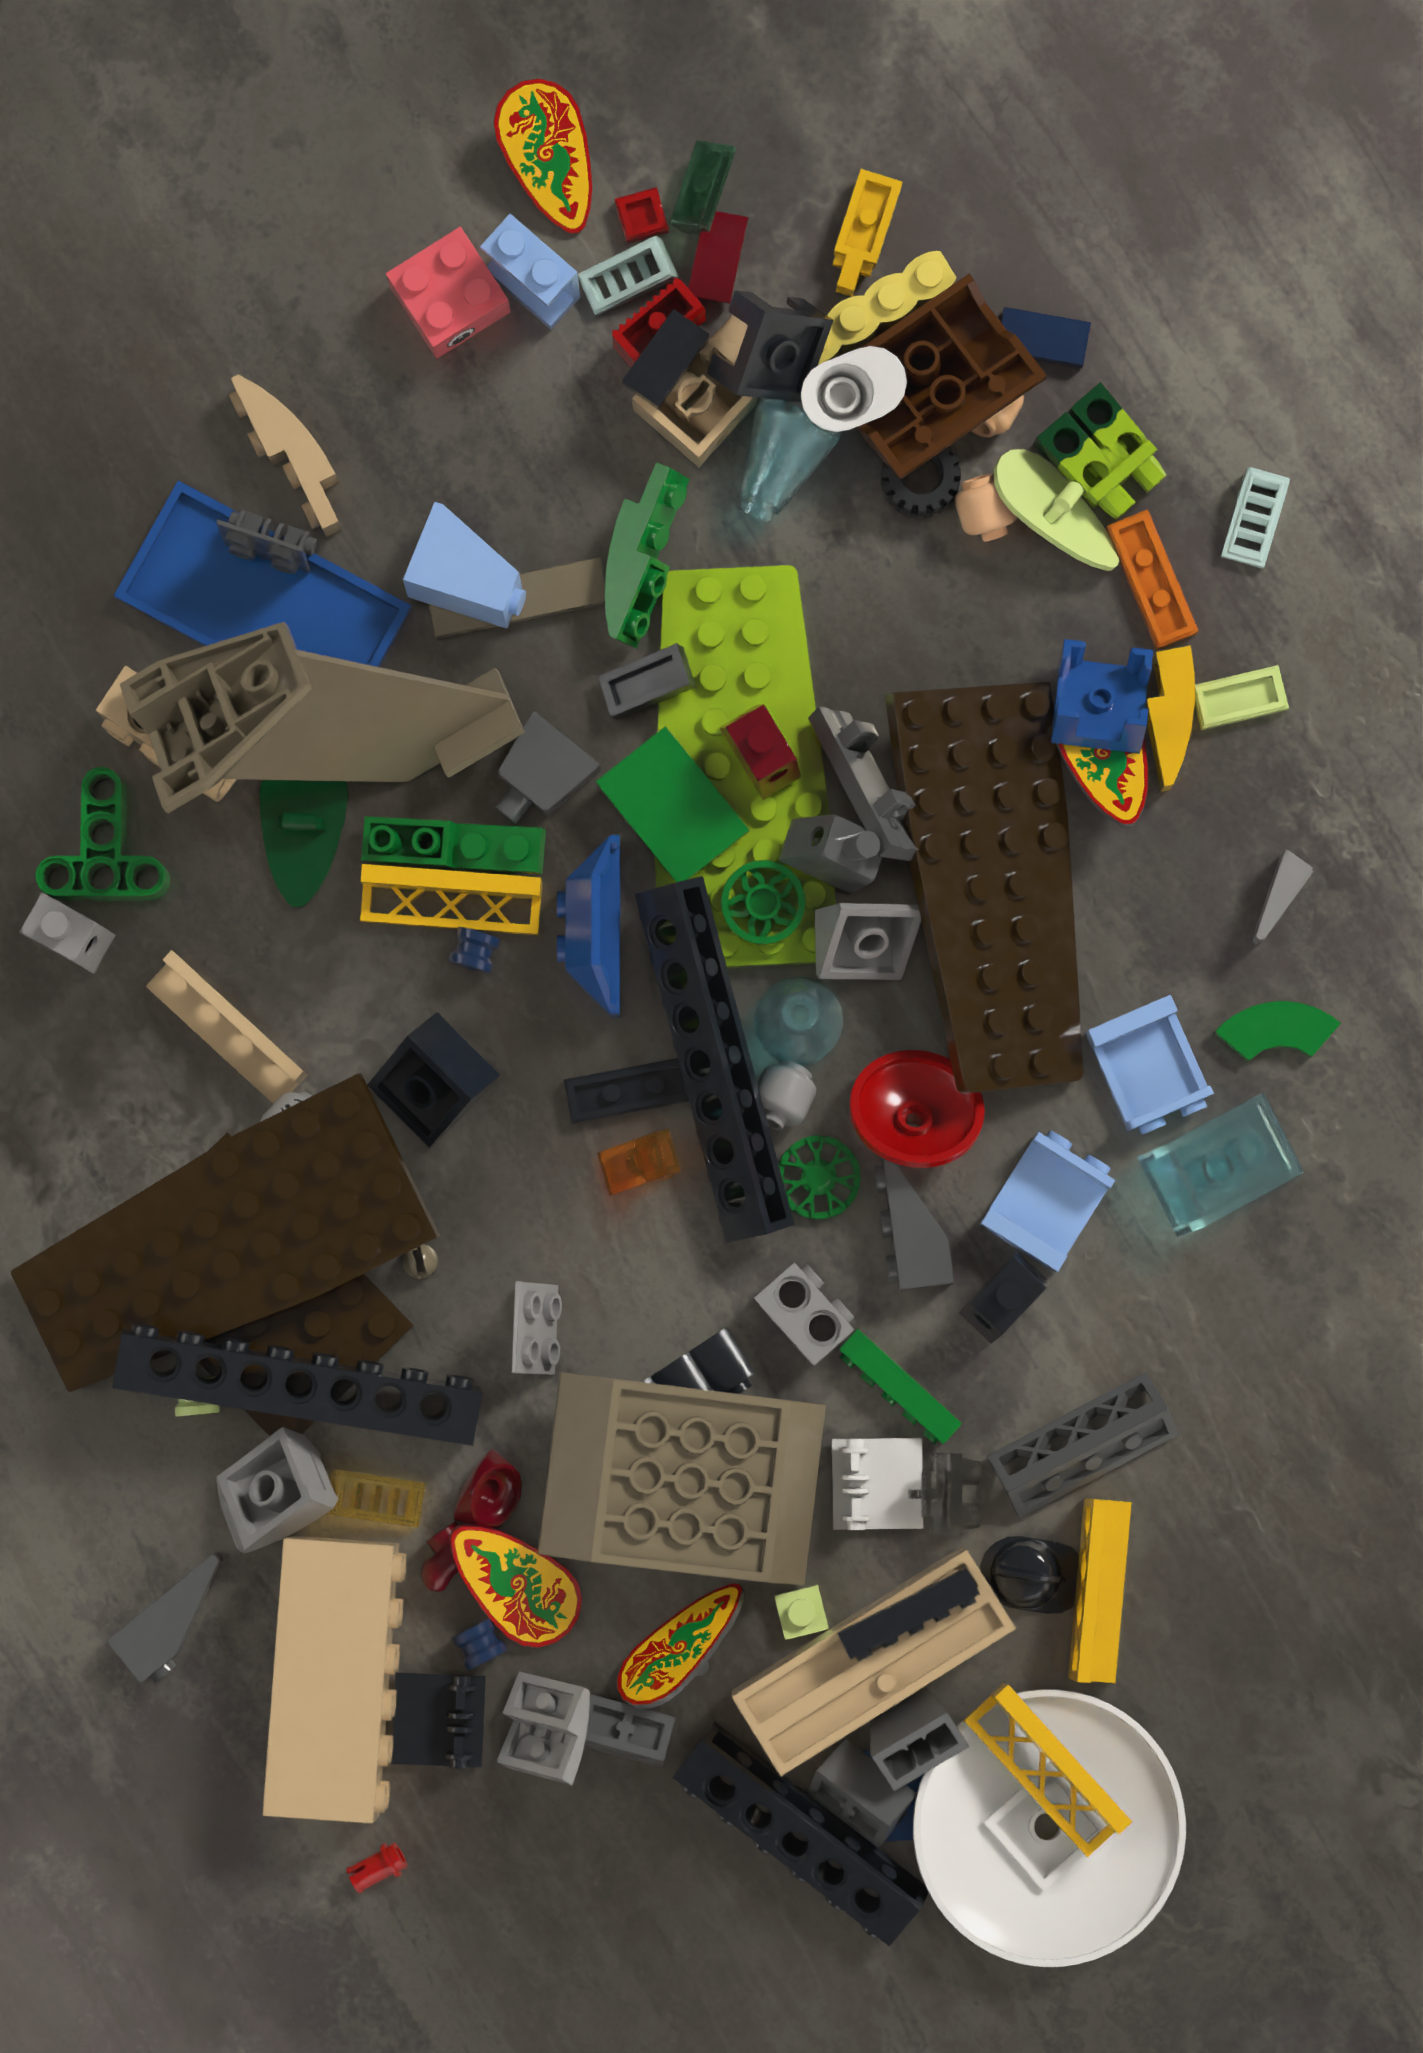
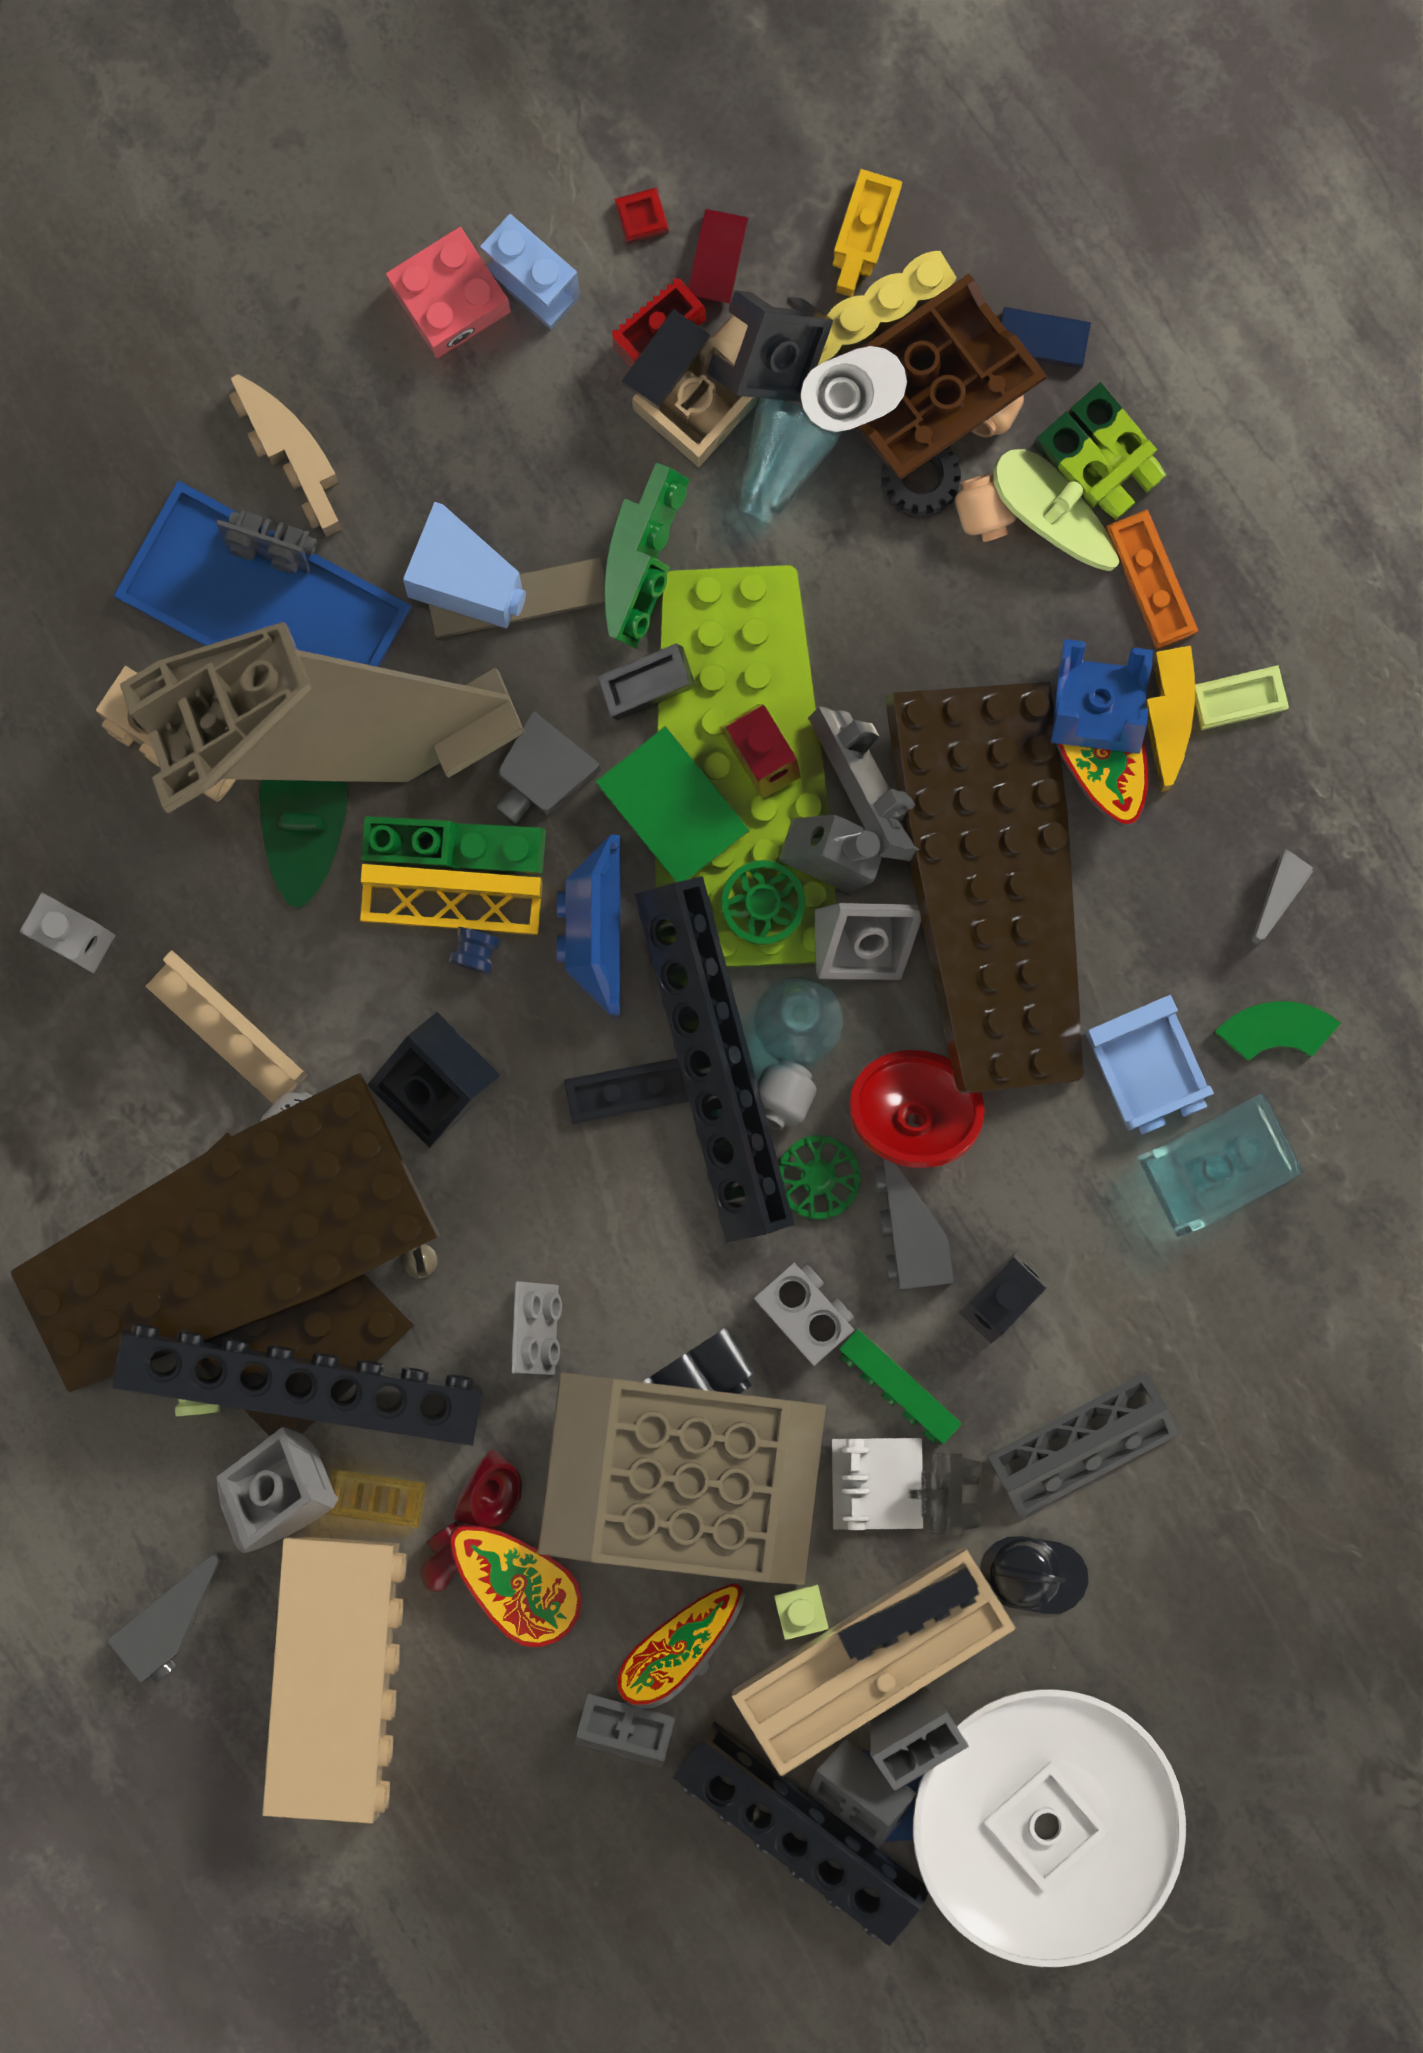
(97, 856): green beam -> none
(377, 1867): red pin -> none
(439, 1720): black hinge -> none
(479, 1644): dark blue wheel -> none
(545, 1728): light grey slope -> none
(547, 150): shield -> none
(634, 290): light aqua slope -> none
(639, 1162): clear orange slope -> none
(702, 187): clear green slope -> none
(1047, 1200): light blue panel -> none
(1064, 1762): yellow fence -> none
(1099, 1590): yellow fence -> none
(1264, 480): light aqua slope -> none

